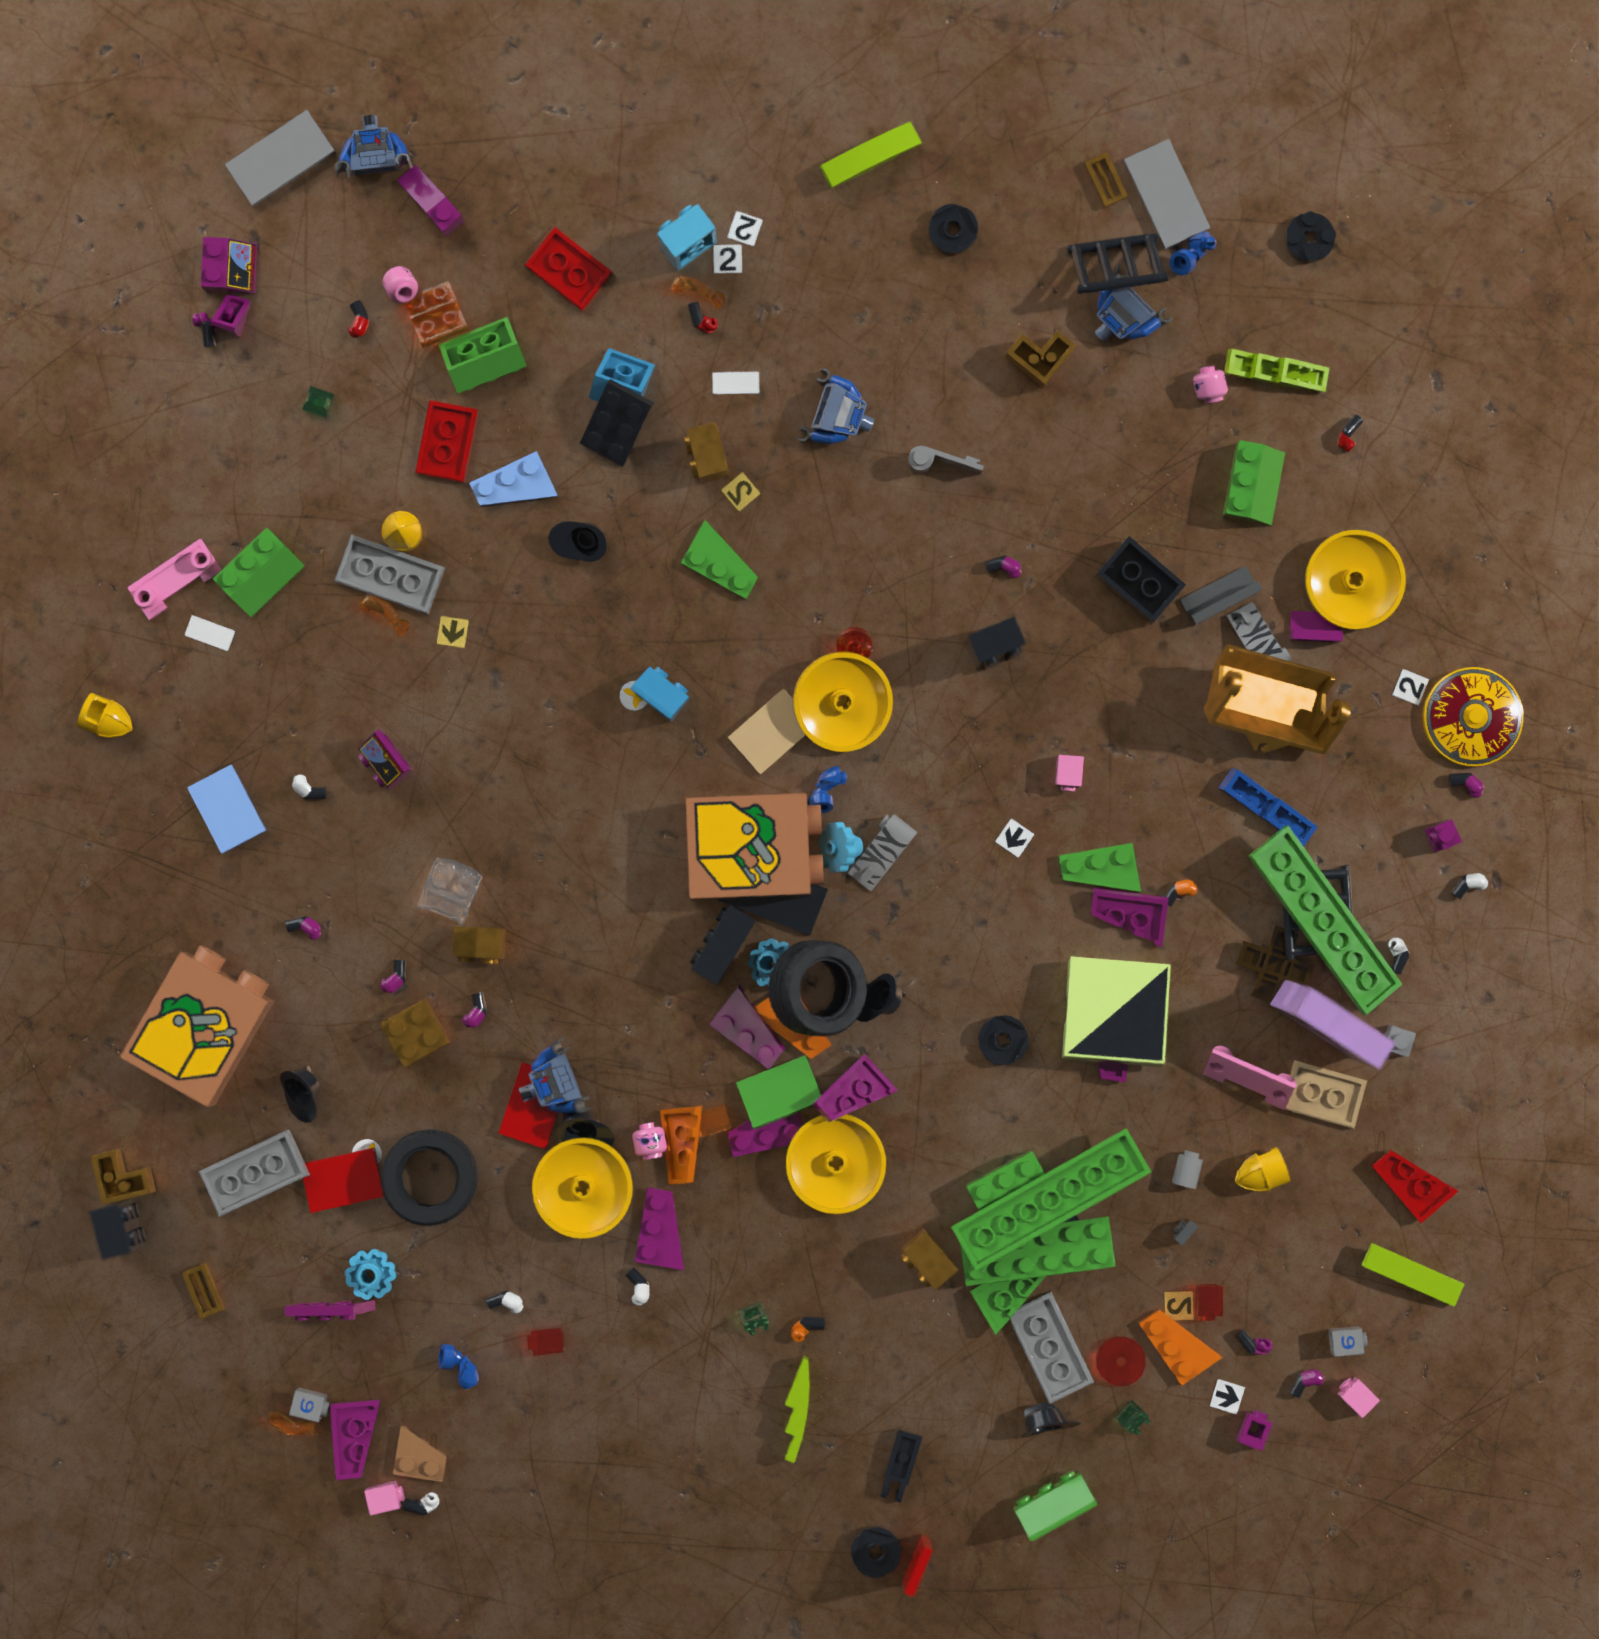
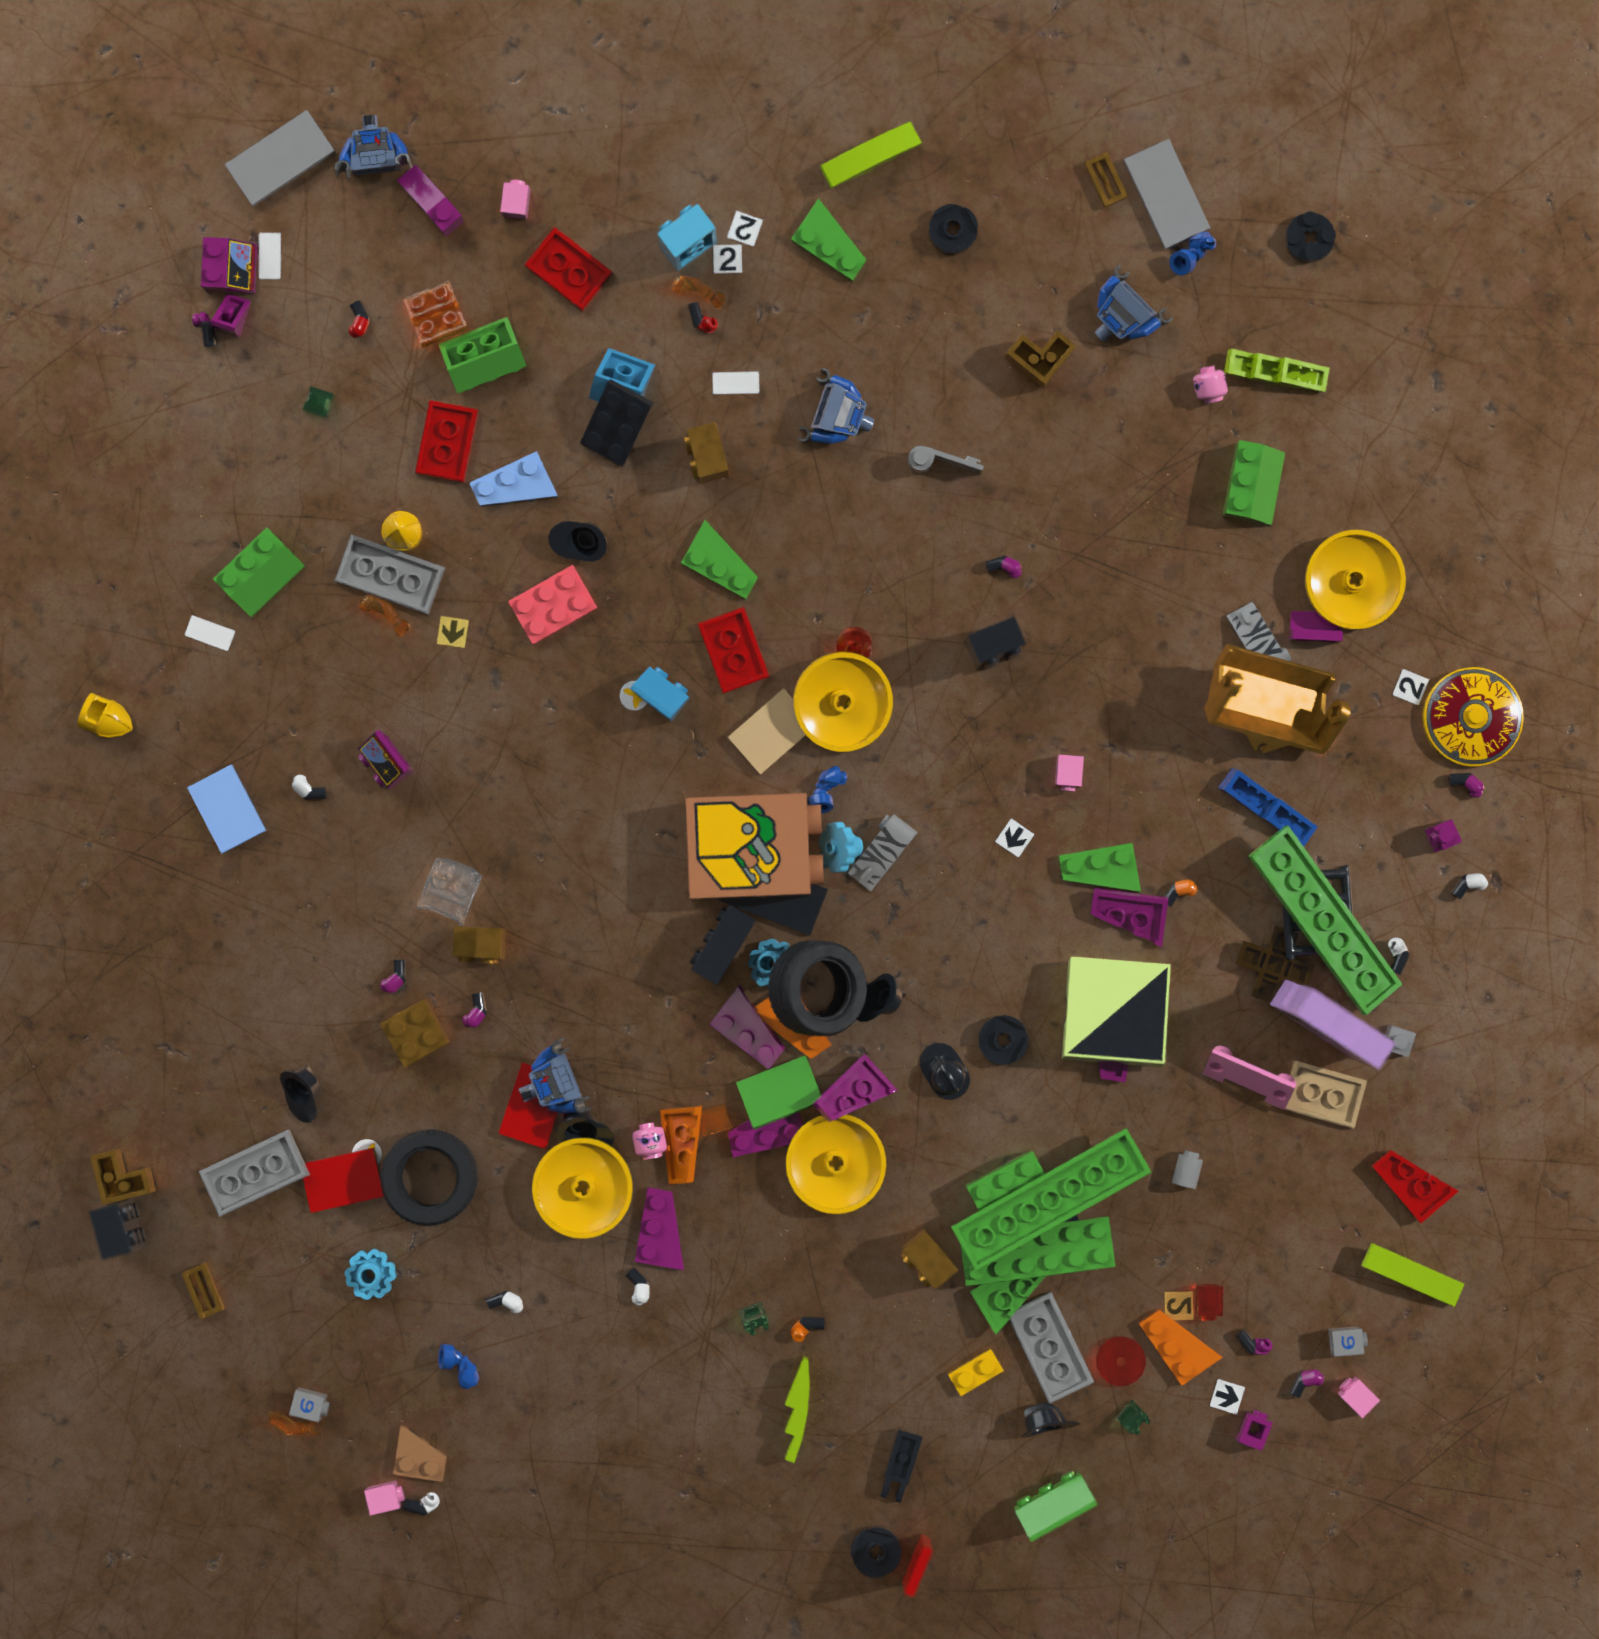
(172, 577): bright pink brick -> none
(199, 1025): brick -> none
(269, 255): none -> white sticker
(306, 924): arm -> none
(324, 1311): magenta wing -> none
(351, 1435): magenta wing -> none
(400, 284): bright pink head -> none
(515, 199): none -> bright pink brick
(546, 1340): clear red brick -> none
(552, 604): none -> coral plate
(733, 650): none -> red tile
(740, 491): clear yellow sticker -> none
(828, 242): none -> bright green wing
(944, 1071): none -> black piece
(975, 1372): none -> yellow plate
(1109, 282): black bar -> none
(1140, 580): black brick -> none
(1184, 1231): dark grey plate -> none
(1220, 595): dark grey panel -> none
(1263, 1172): yellow helmet -> none
(1347, 431): arm -> none

